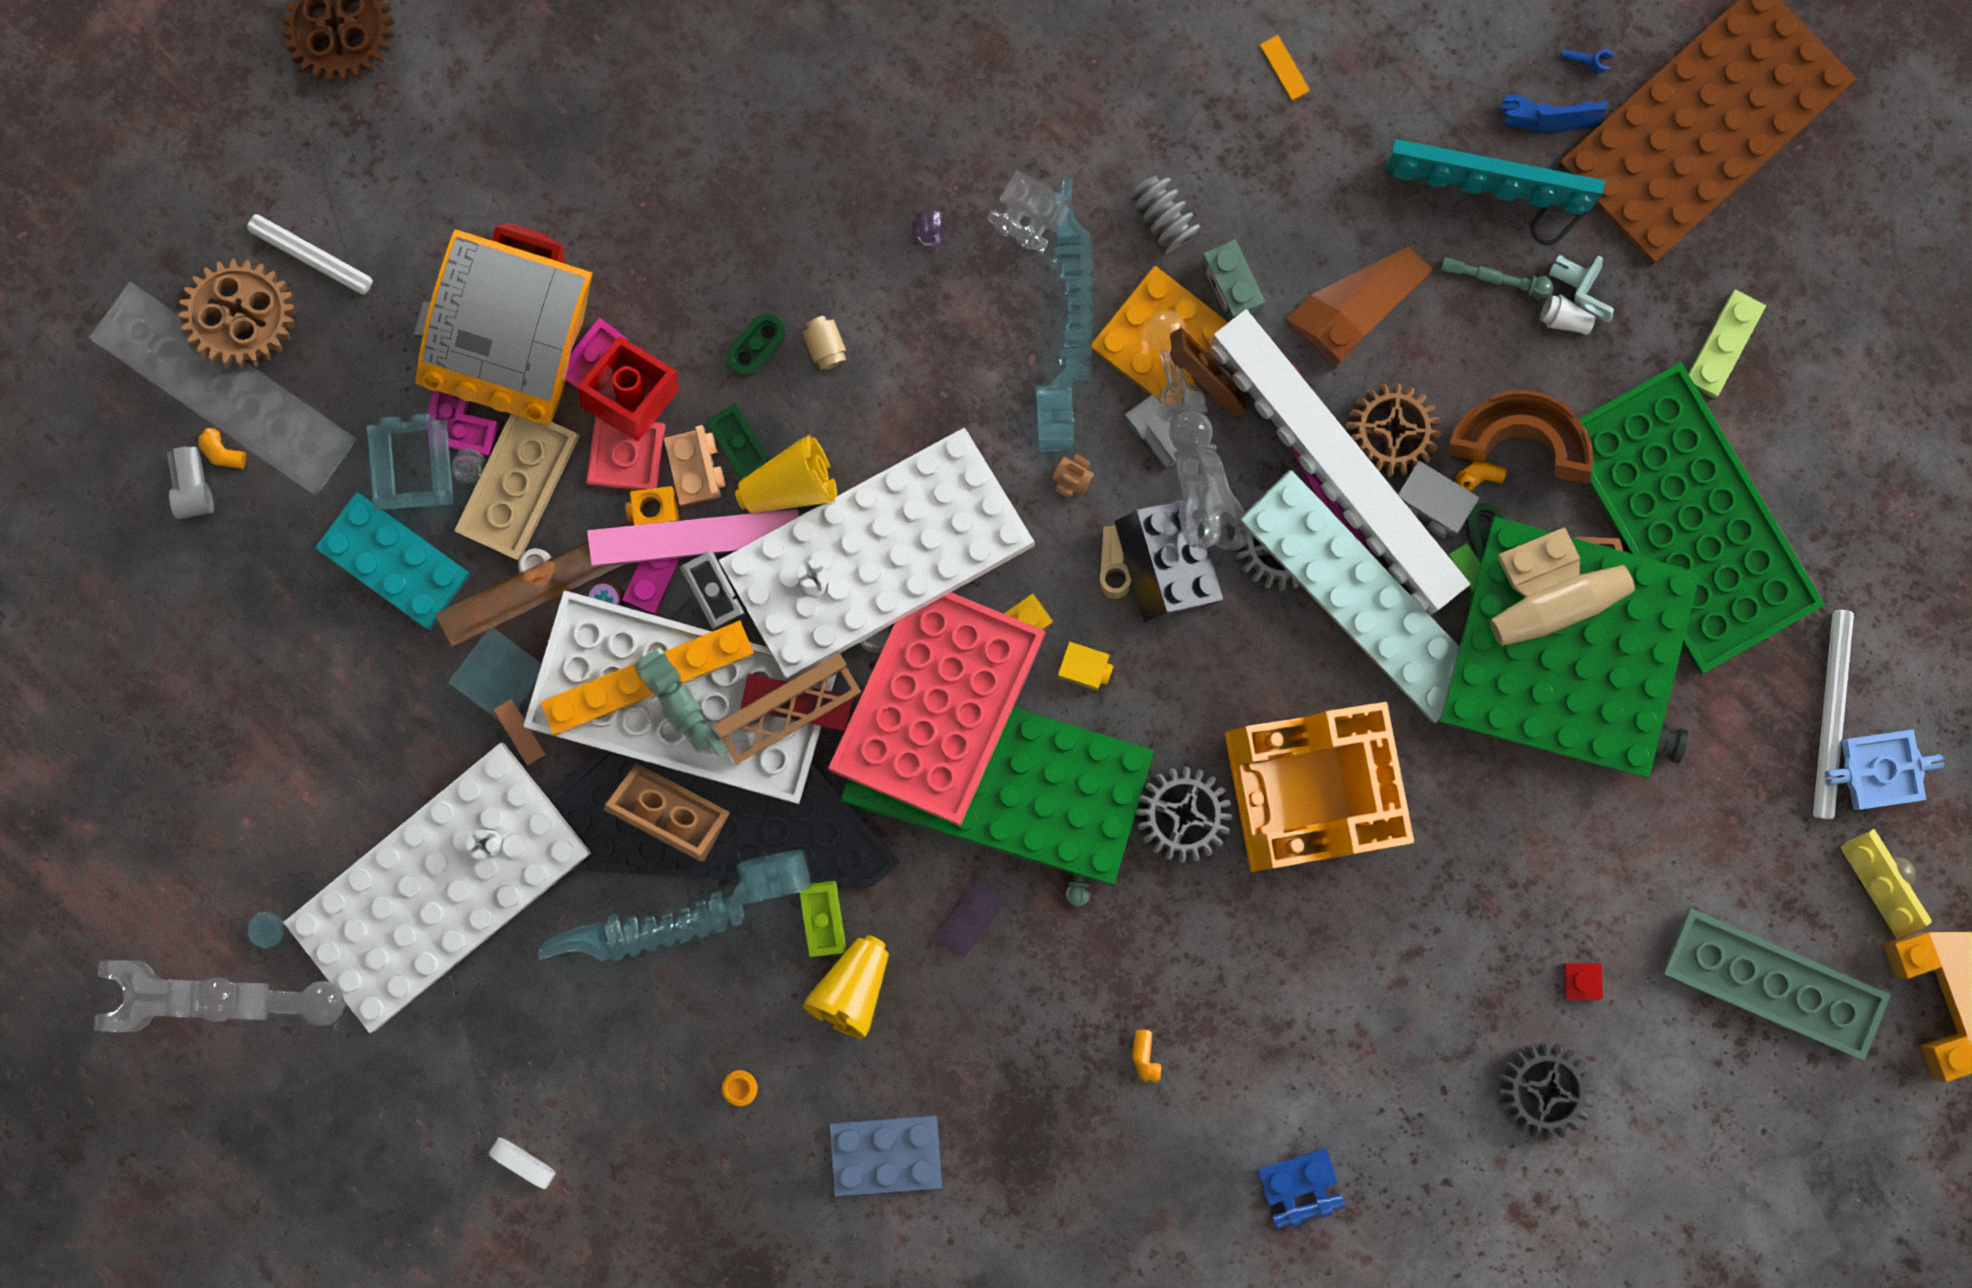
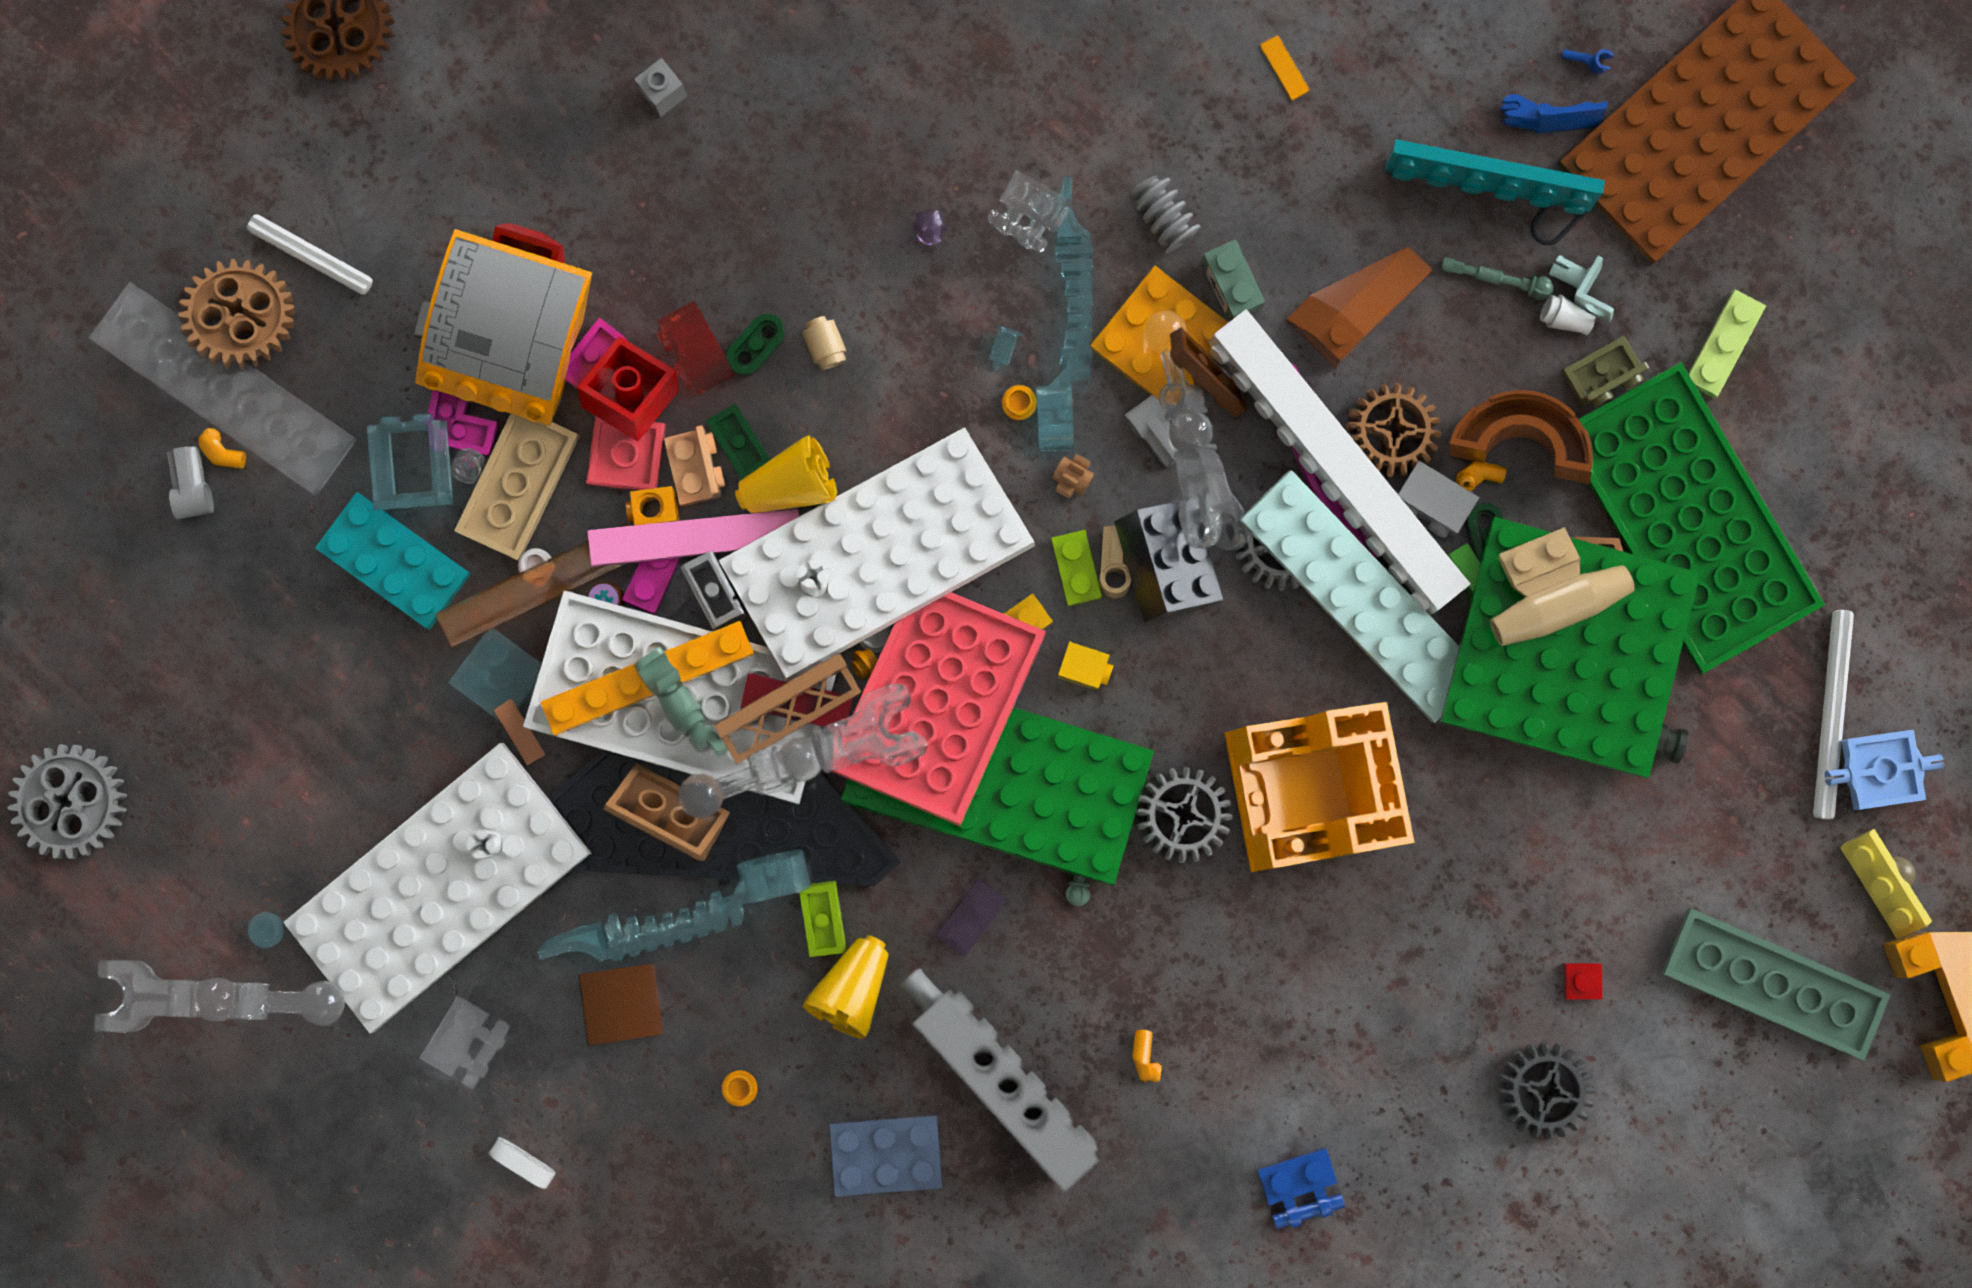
(39, 788): none -> light grey gear
(455, 1036): none -> clear plate
(620, 1004): none -> reddish brown slope
(661, 87): none -> light grey brick
(698, 352): none -> clear red slope
(802, 758): none -> clear piece
(863, 663): none -> light orange plate
(957, 1036): none -> light grey brick
(1003, 346): none -> clear light blue piece
(1019, 402): none -> light orange plate
(1076, 568): none -> lime plate
(1603, 372): none -> olive bracket

